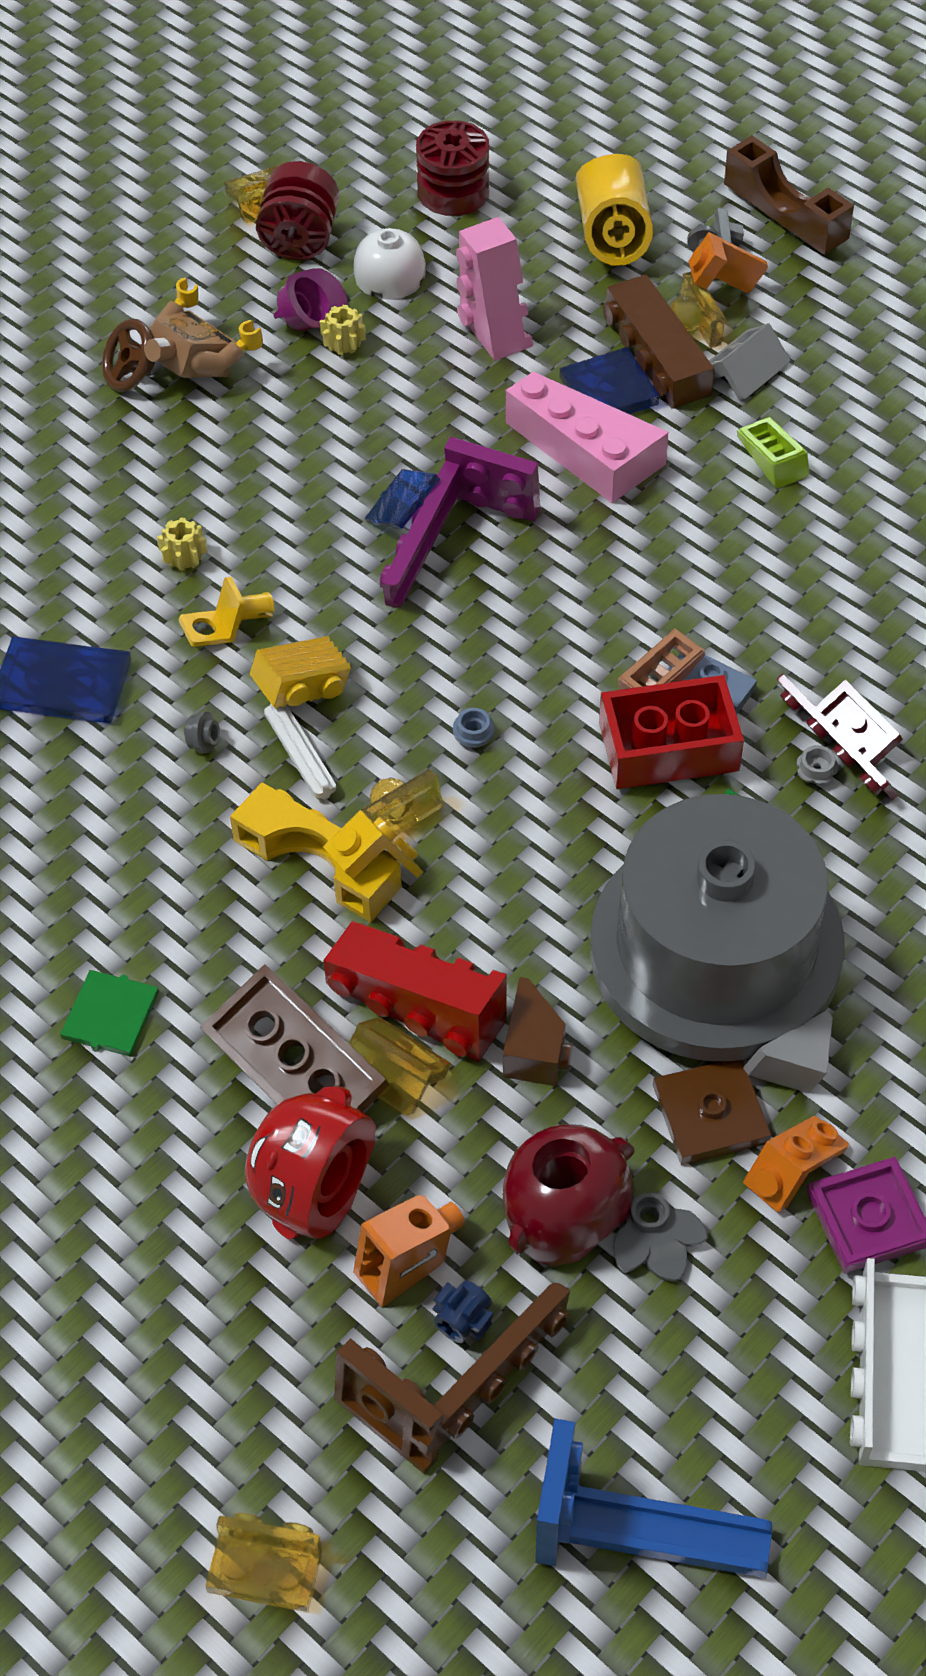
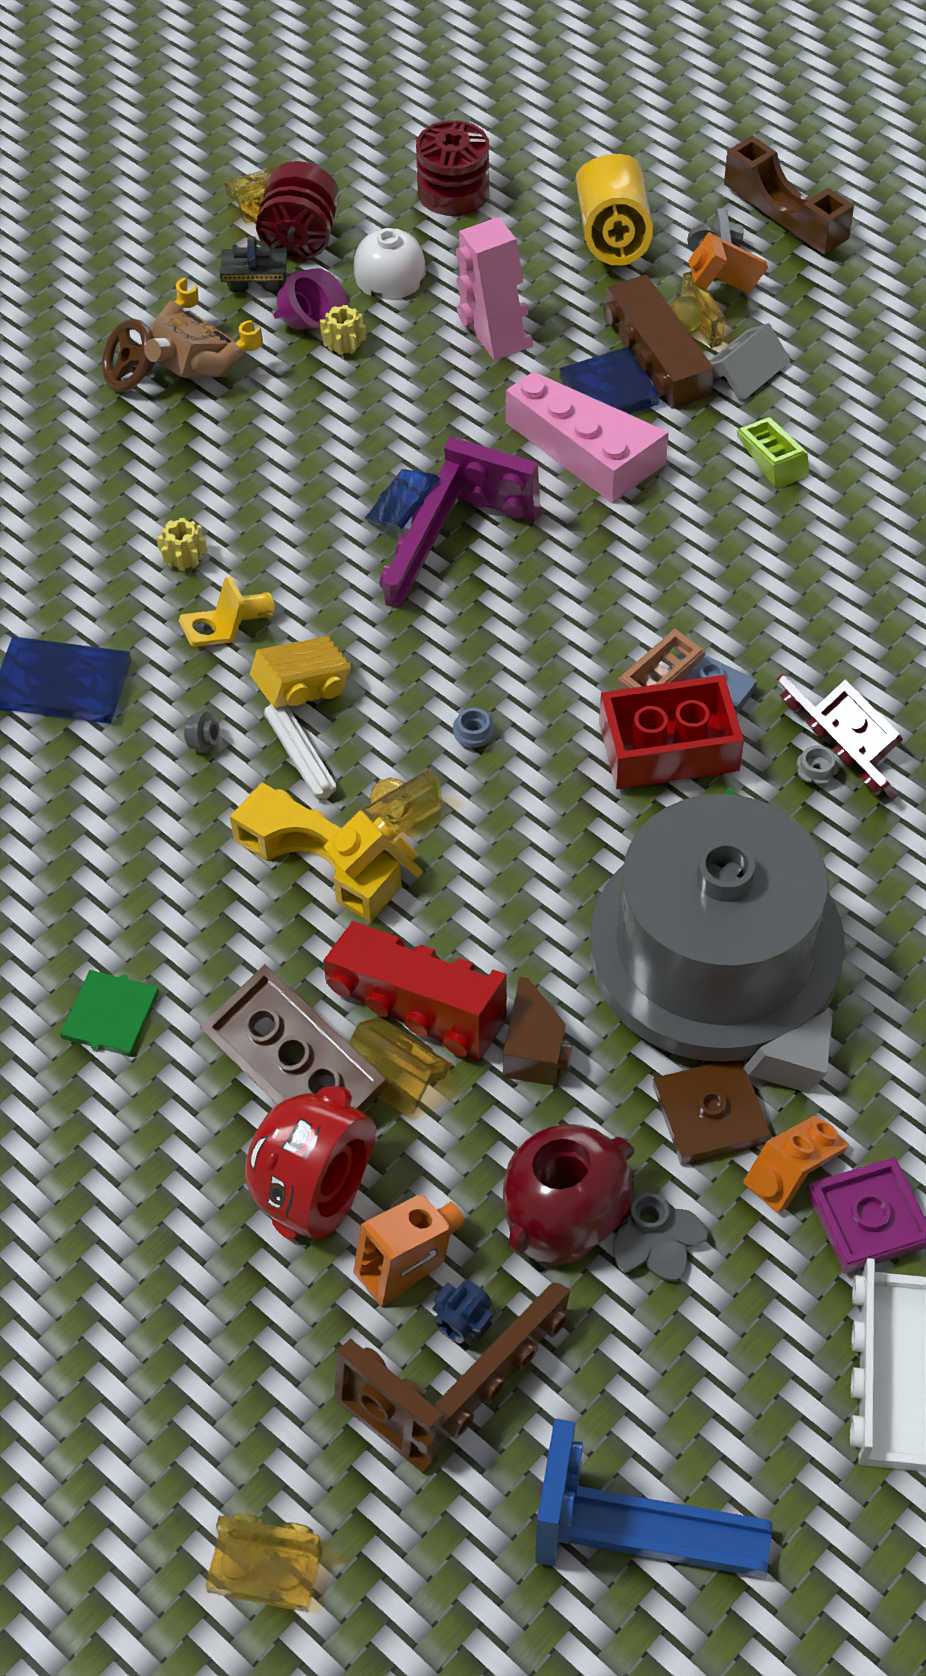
(253, 265): none -> pearl dark grey hips

